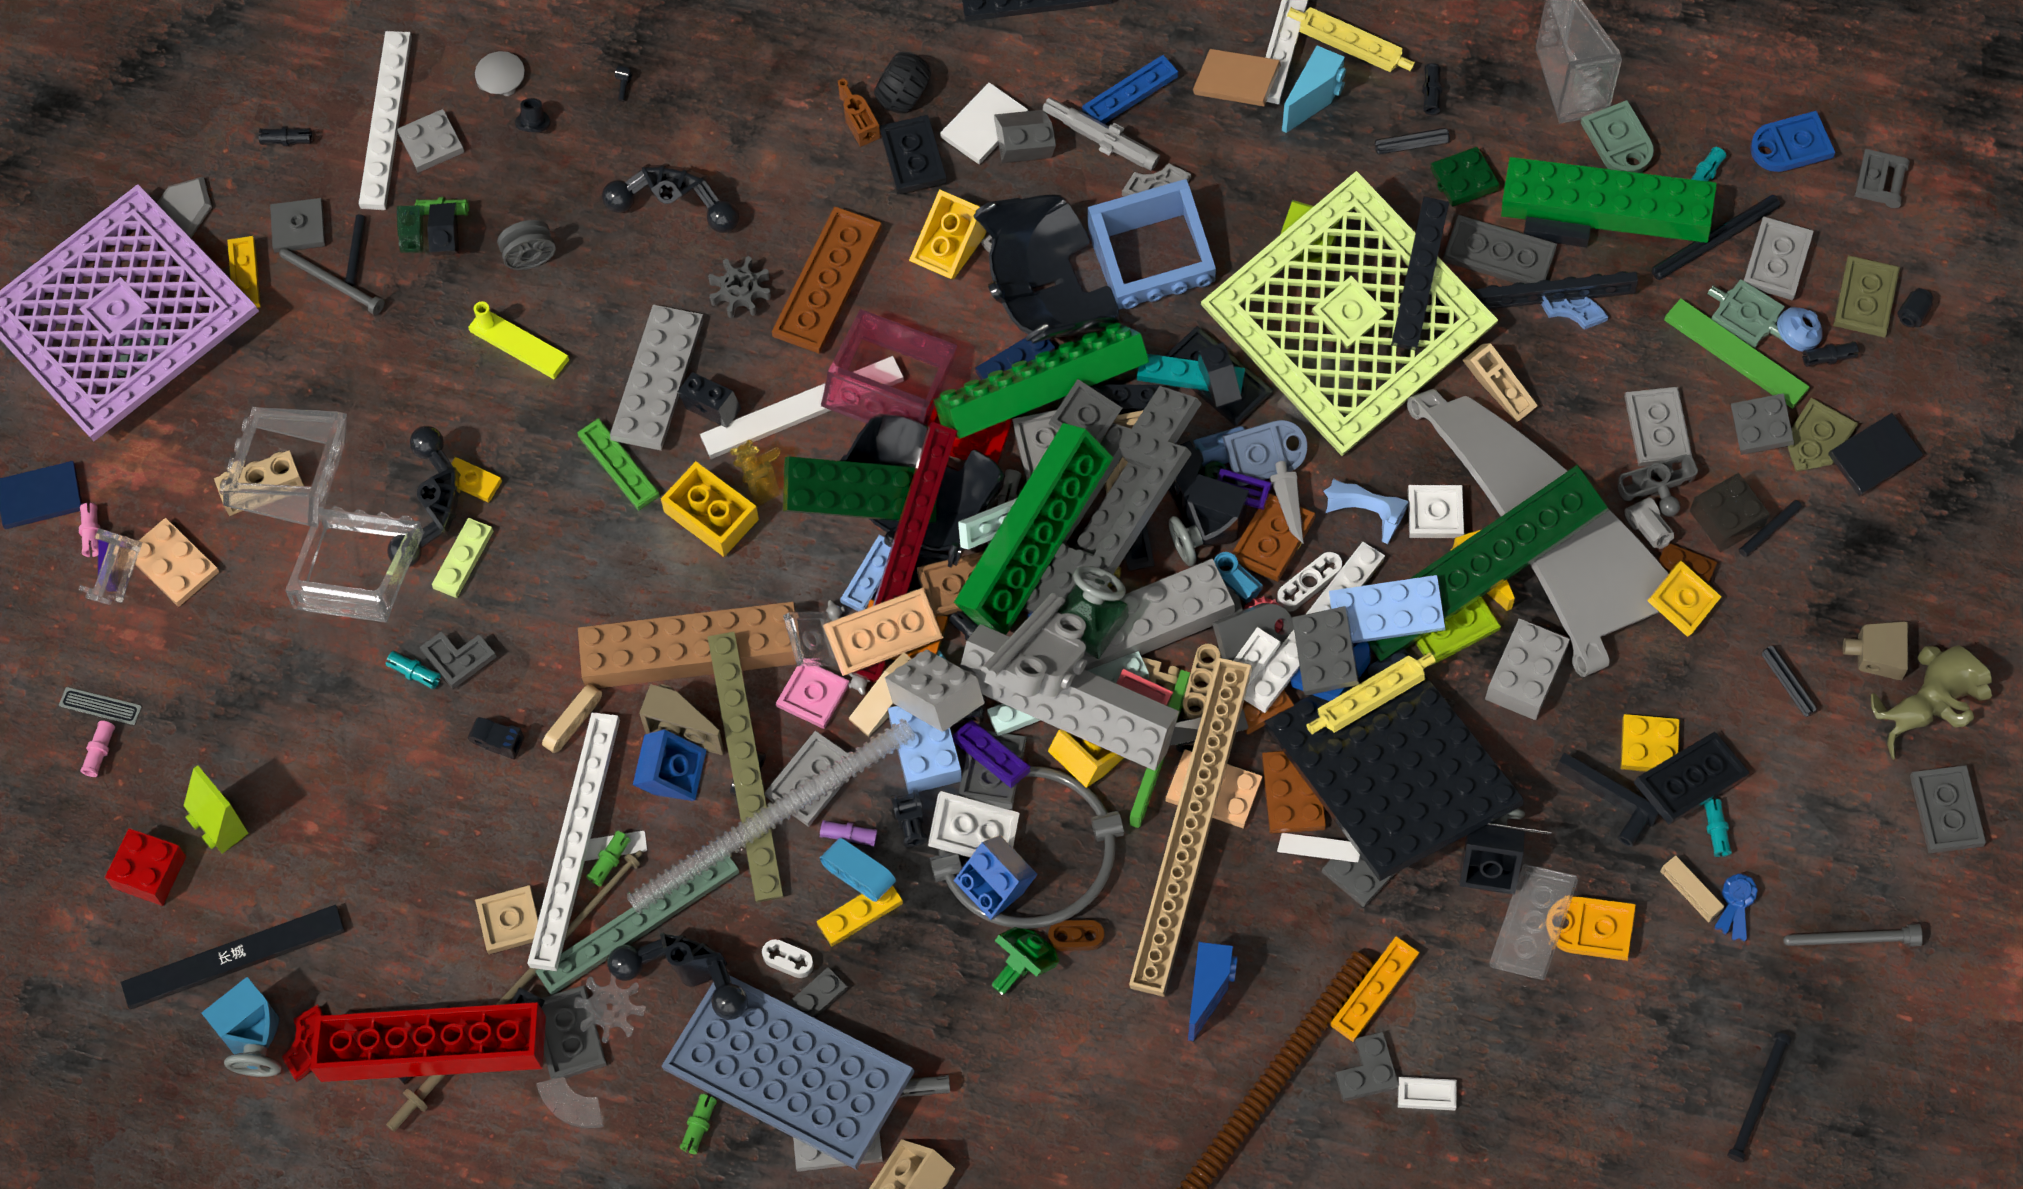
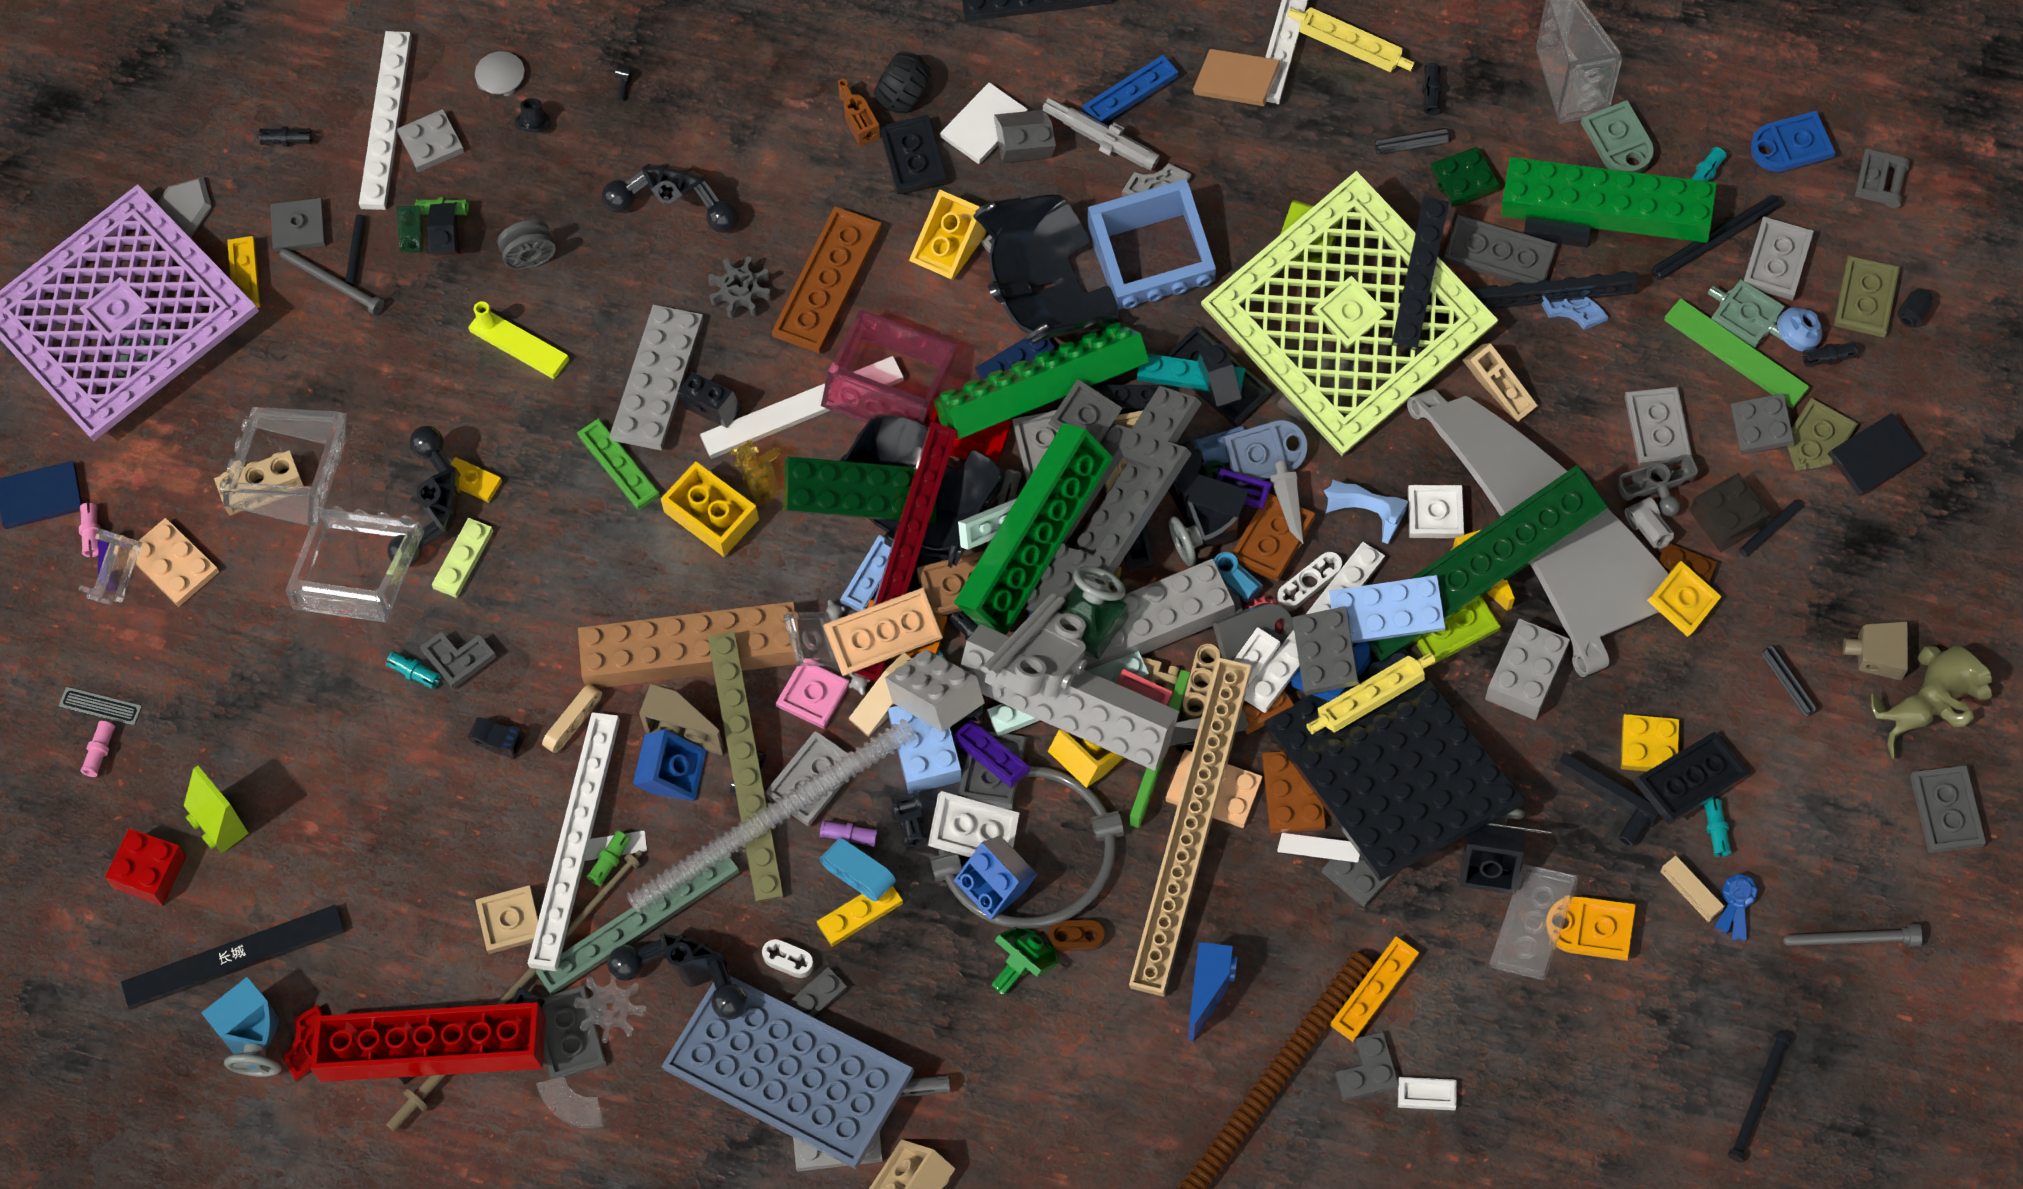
(698, 1124): bright green pin -> none
(1314, 88): medium azure slope -> none

